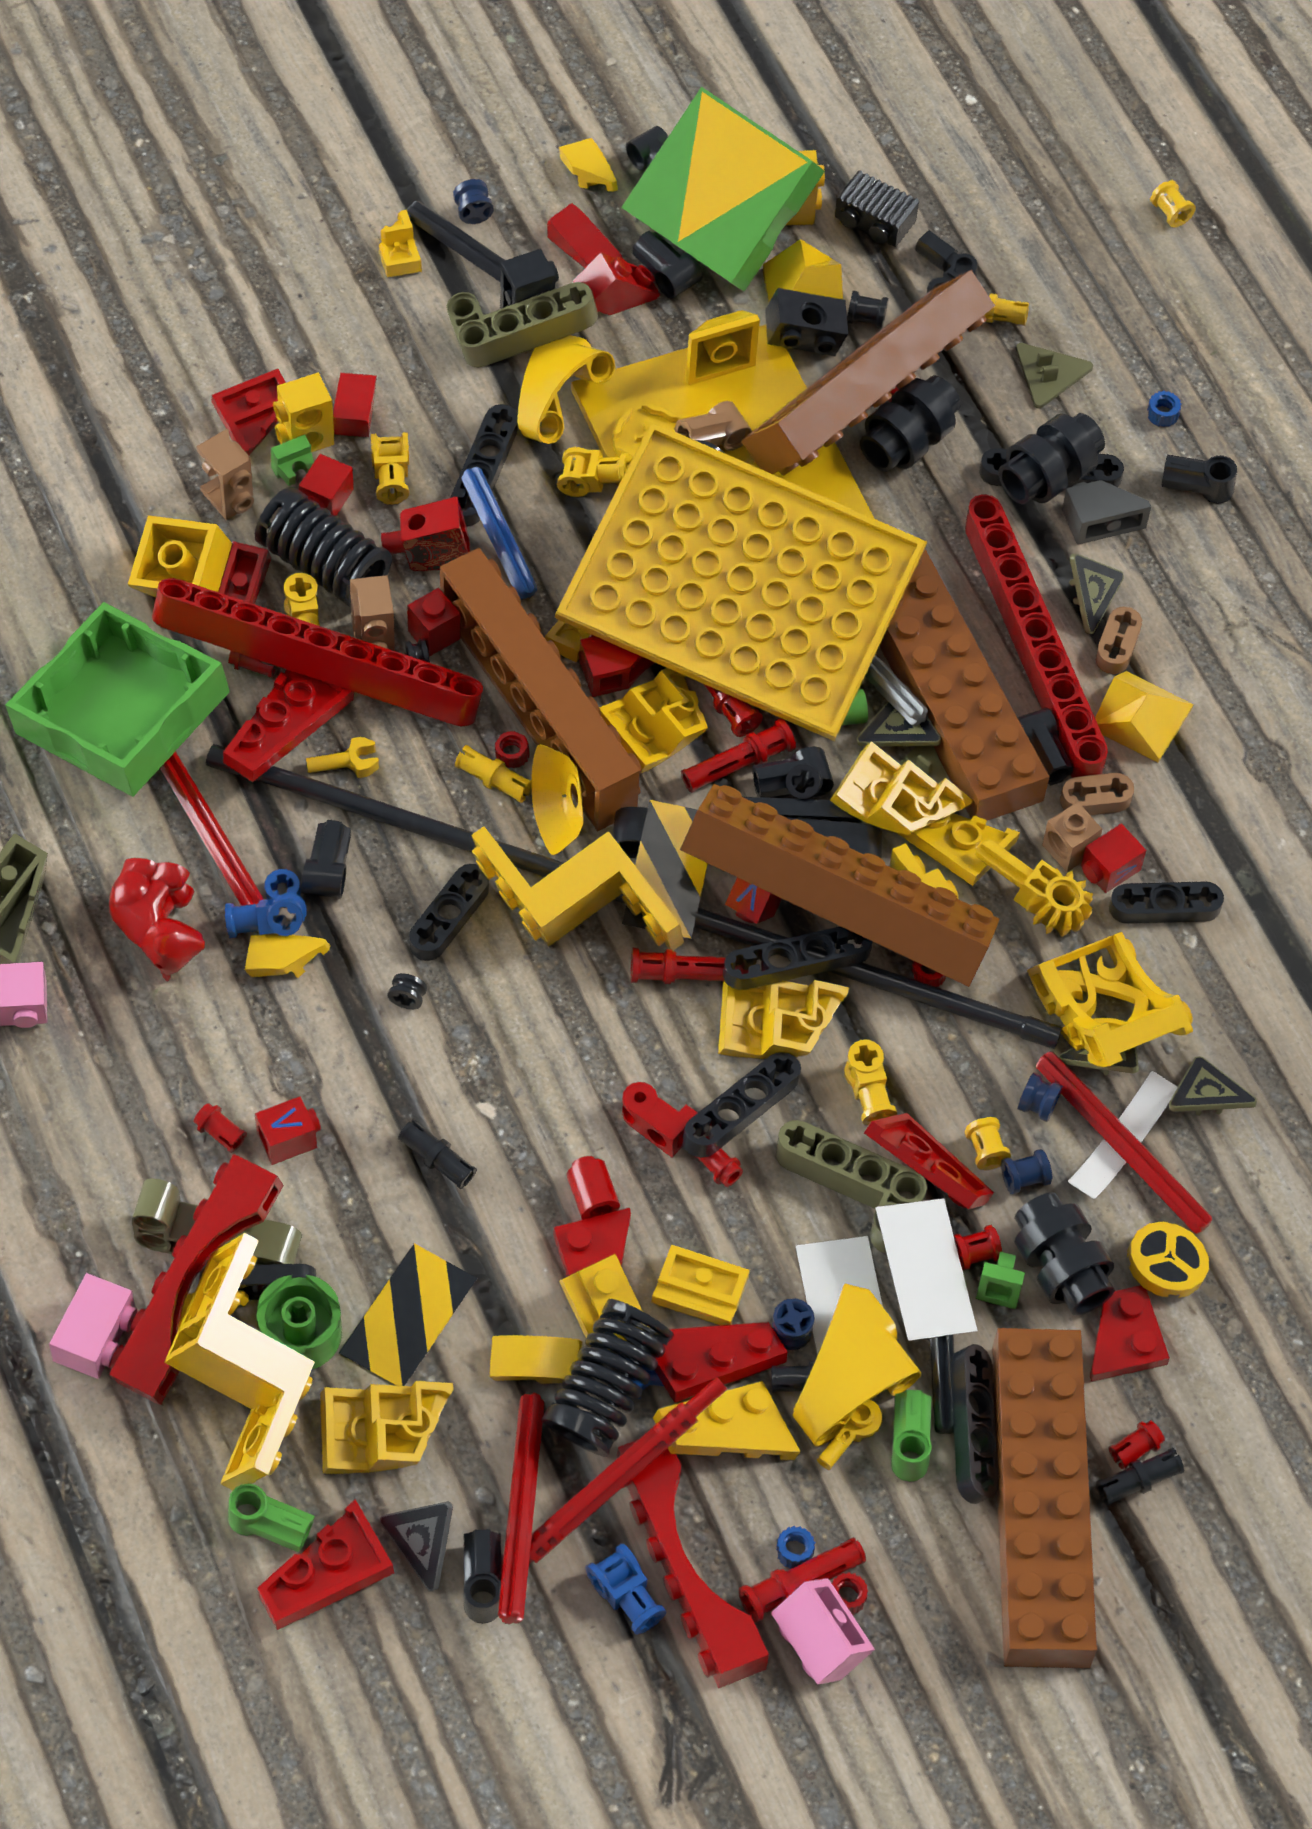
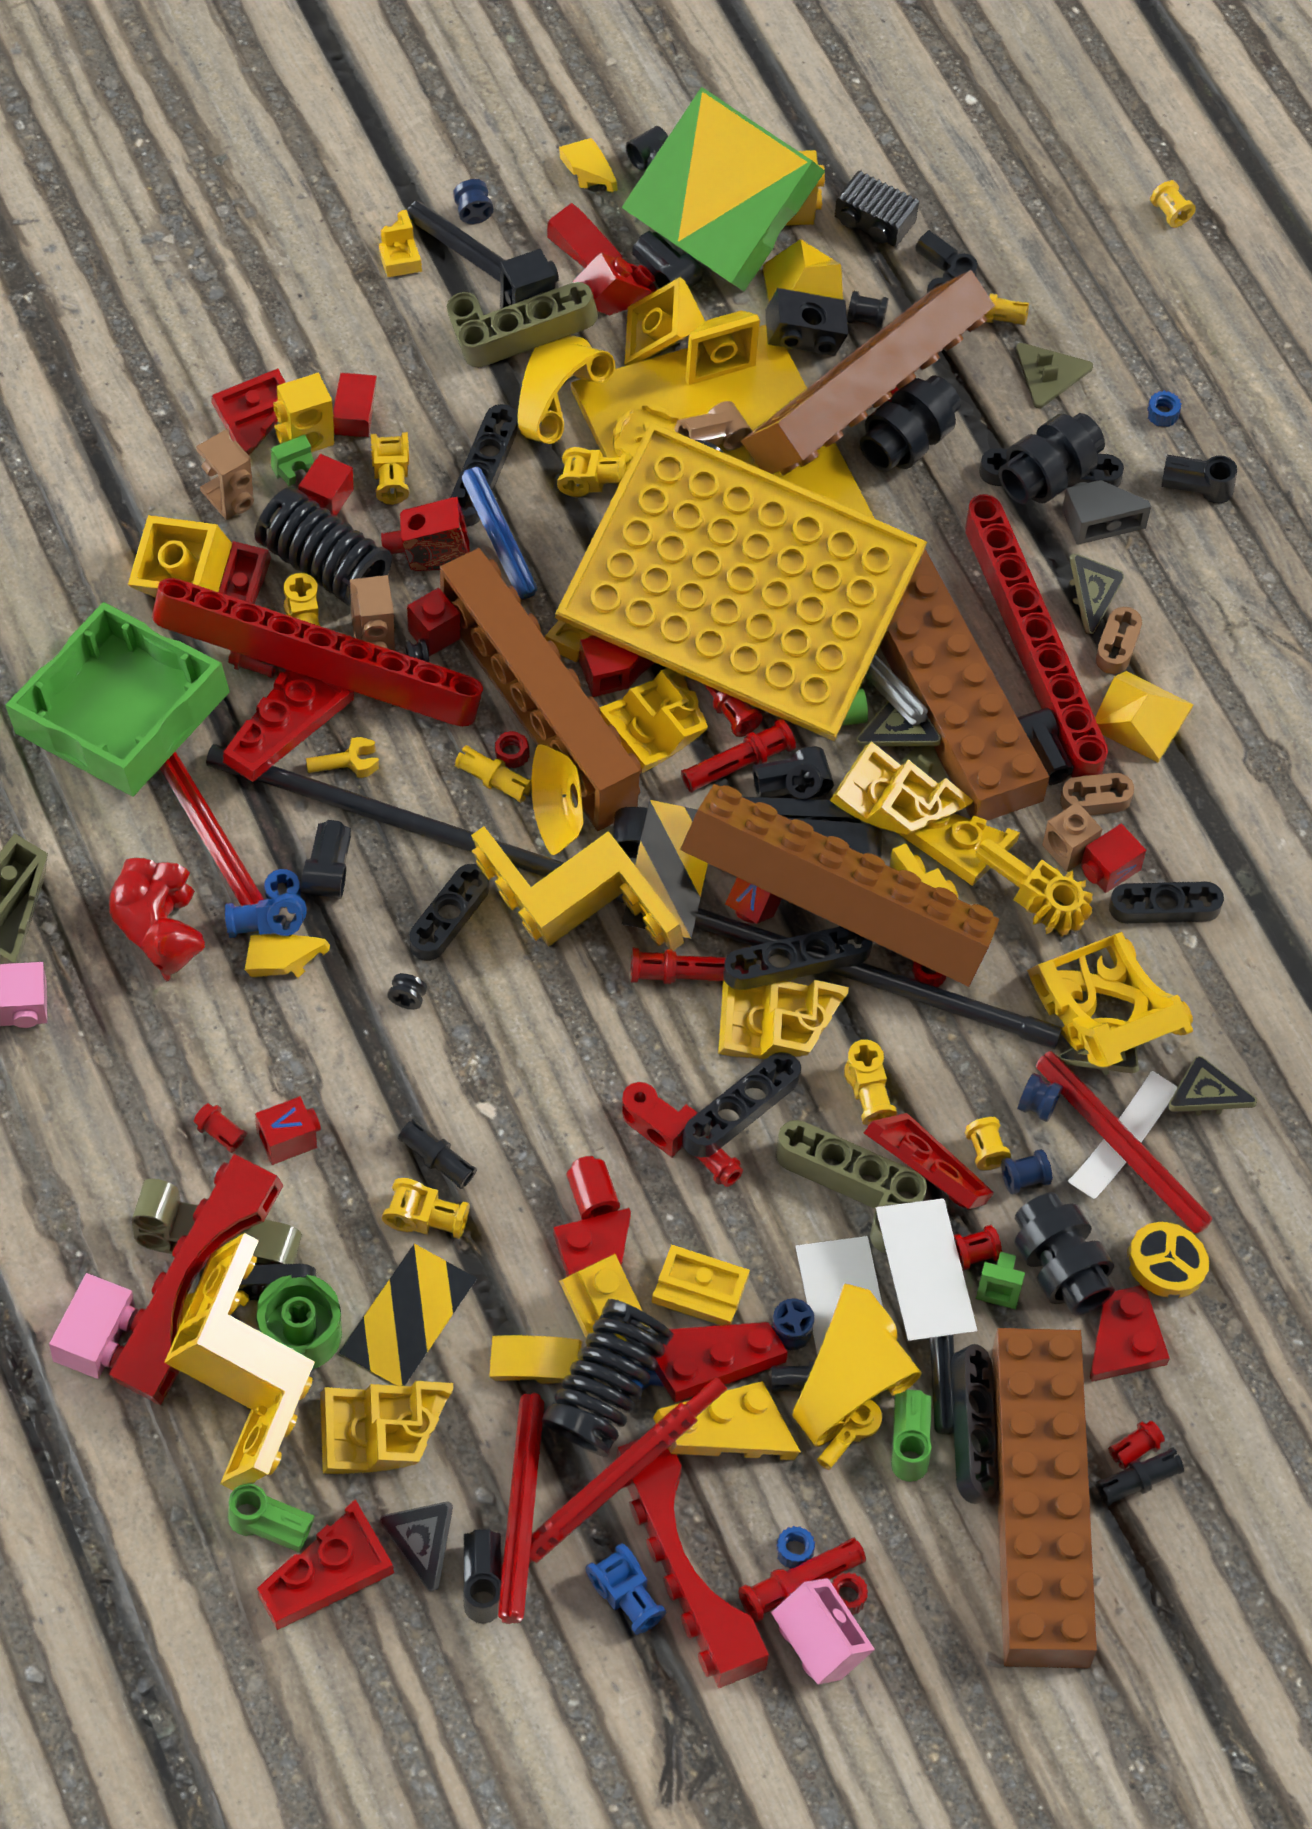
(423, 1210): none -> yellow connector
(660, 321): none -> yellow slope

